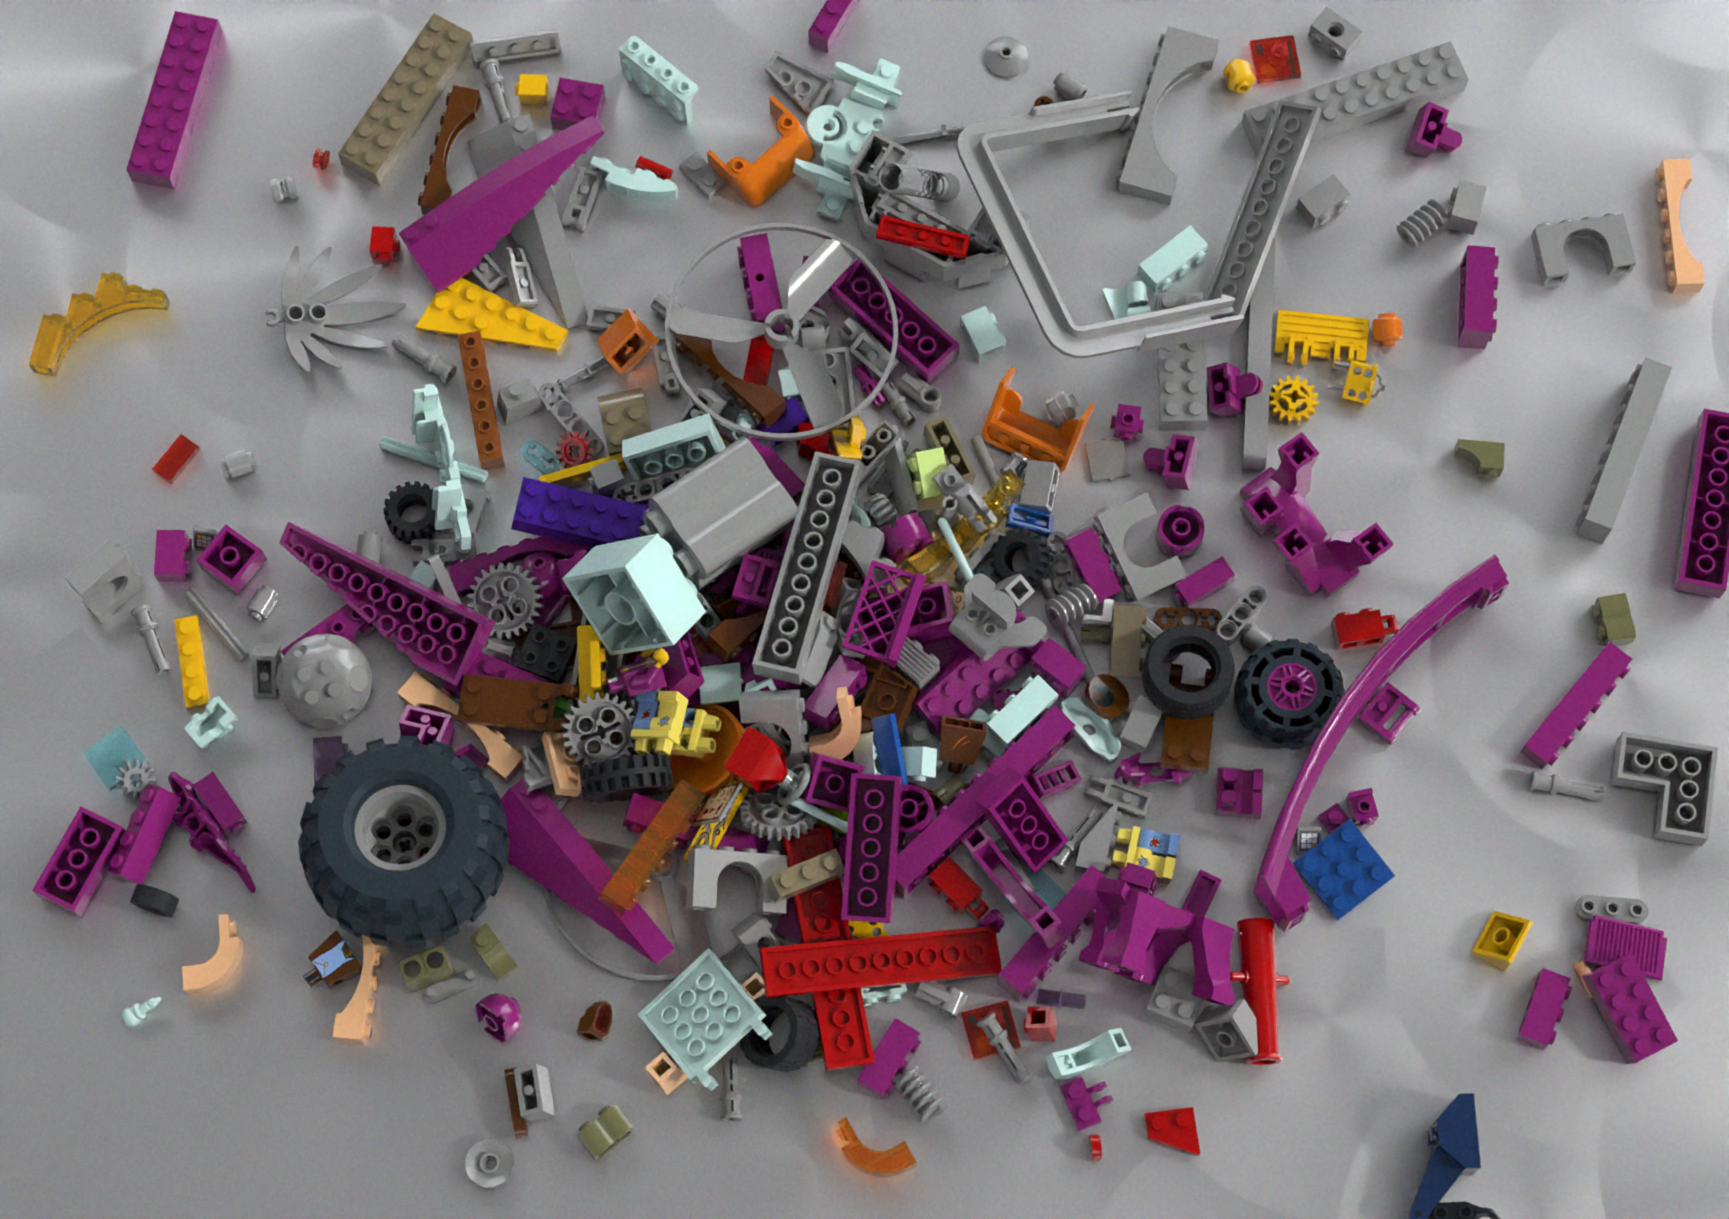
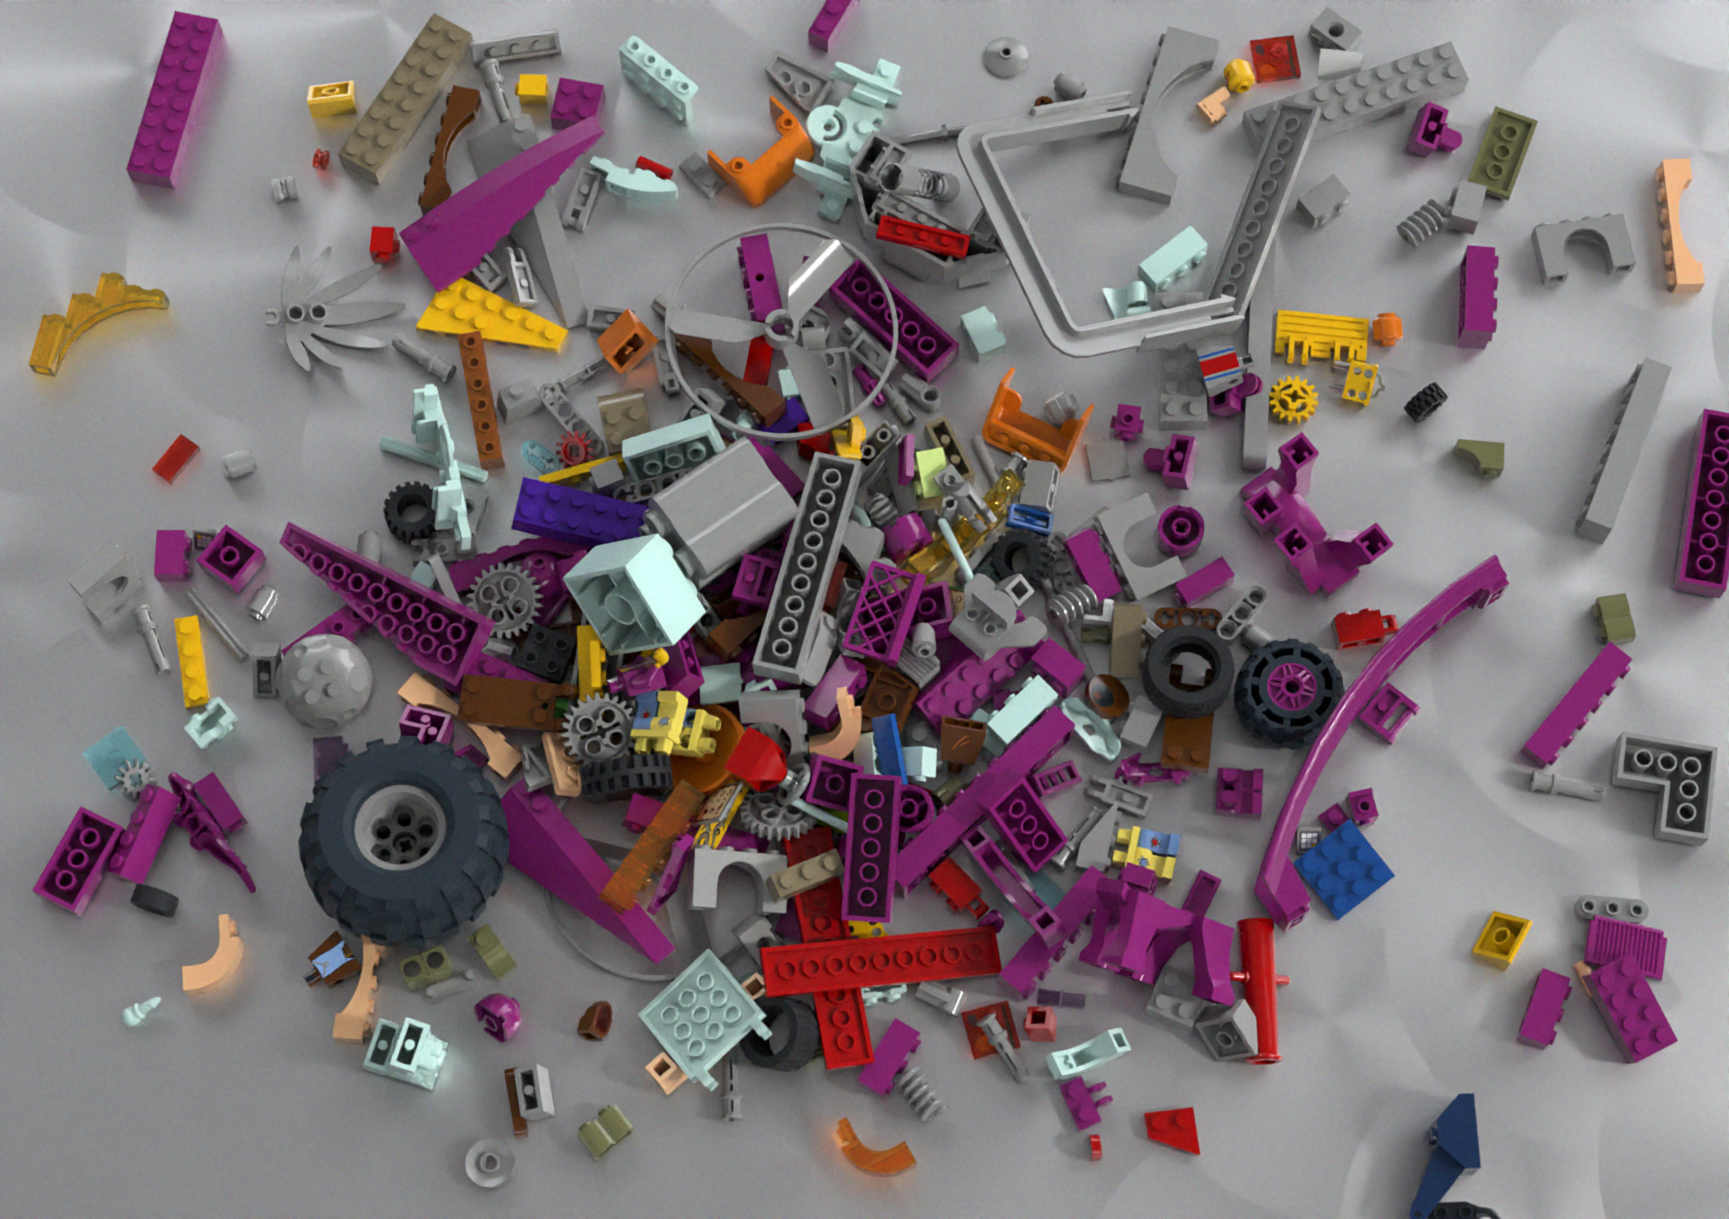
(332, 99): none -> yellow slope
(406, 1052): none -> light aqua brick
(672, 874): none -> magenta wing
(906, 459): none -> magenta tile
(923, 640): none -> light grey brick
(1211, 108): none -> light nougat piece
(1222, 367): none -> torso
(1338, 63): none -> white sticker
(1425, 402): none -> black tyre
(1502, 152): none -> olive plate

